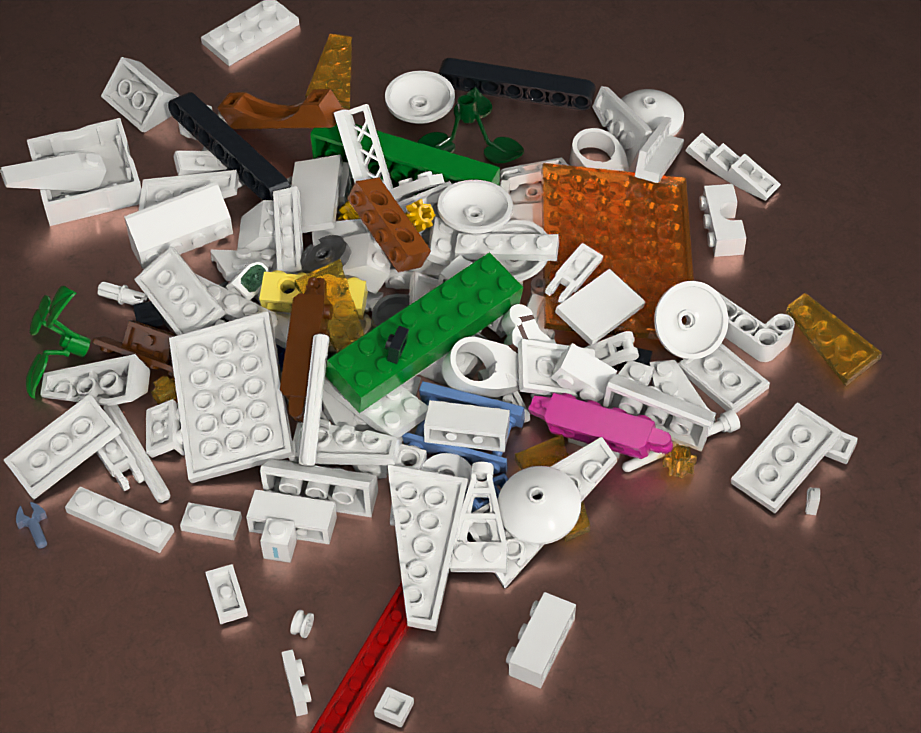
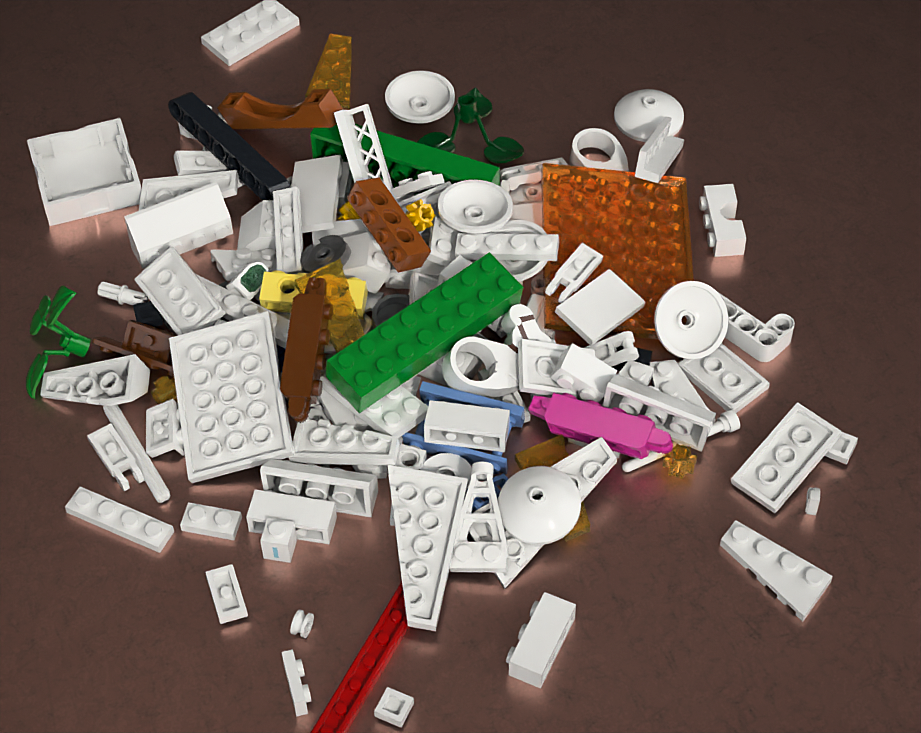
(33, 523): sand blue bar -> none
(61, 172): white wedge -> none
(62, 446): white plate -> none
(139, 94): white slope -> none
(314, 400): white axle -> none
(396, 344): black plate -> none
(519, 84): black beam -> none
(622, 123): white wing -> none
(736, 170): white slope -> none
(787, 574): none -> white wing
(835, 341): clear yellow wing -> none

